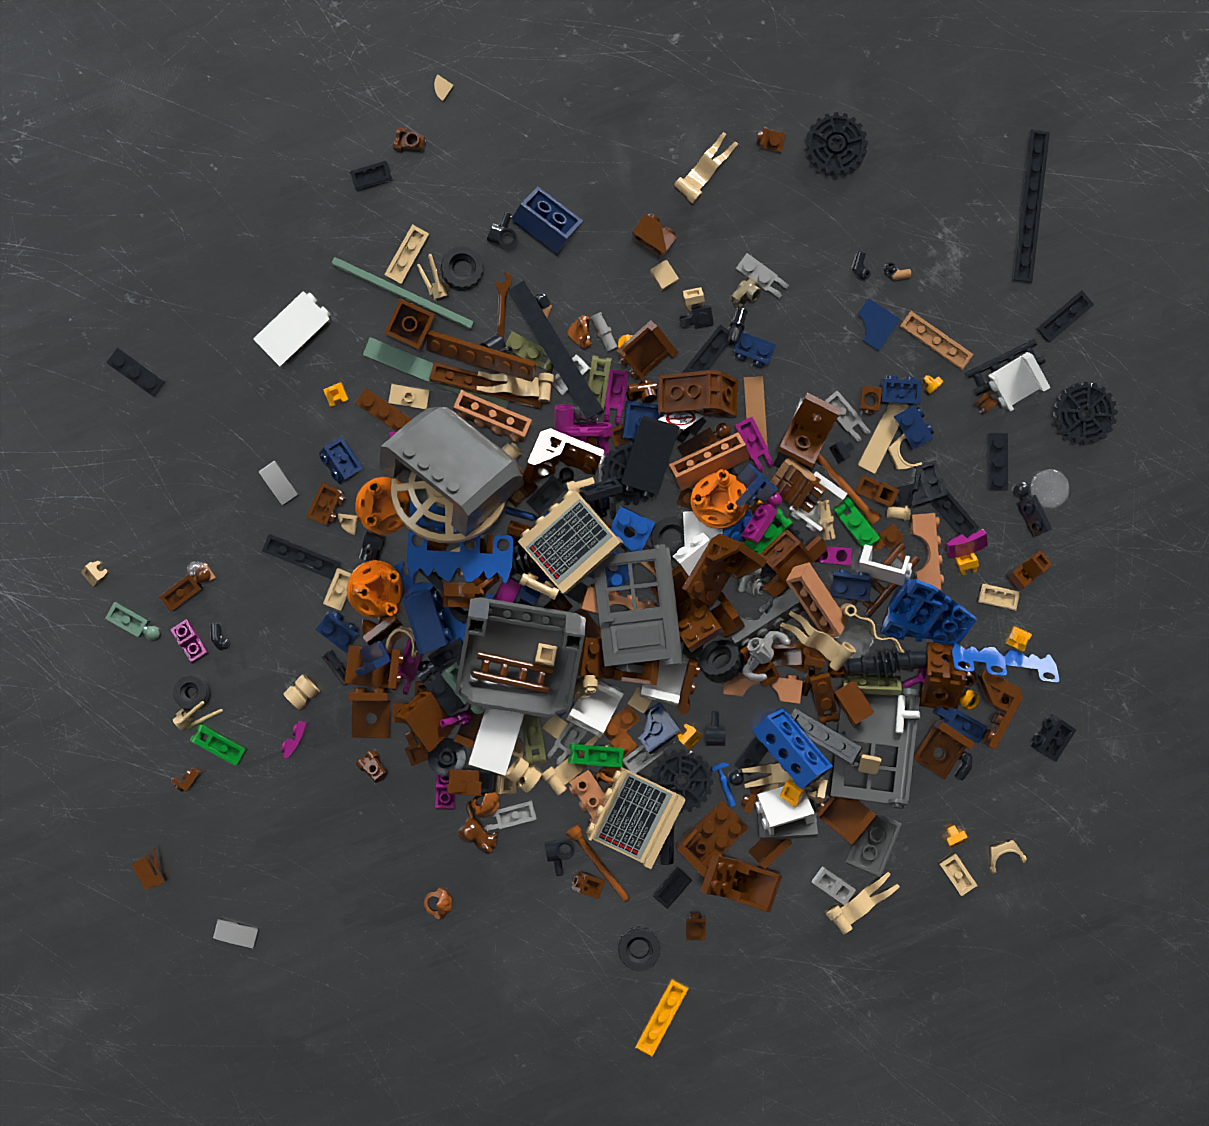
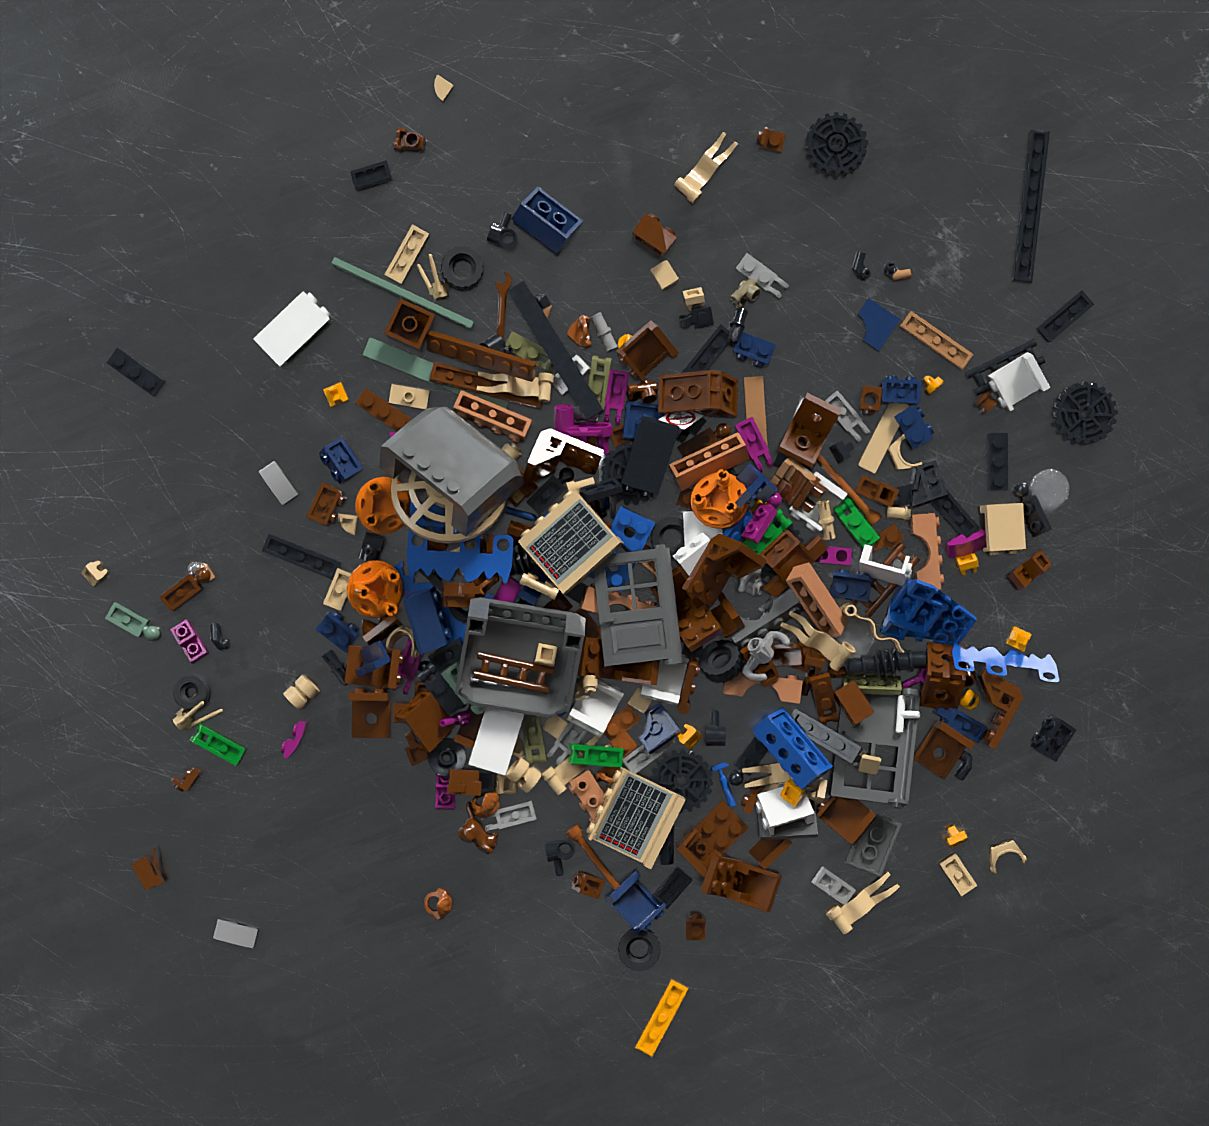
(372, 766): reddish brown plate -> none
(631, 667): dark grey tile -> none
(635, 904): none -> dark blue panel
(999, 597): tan plate -> none
(1004, 528): none -> tan panel

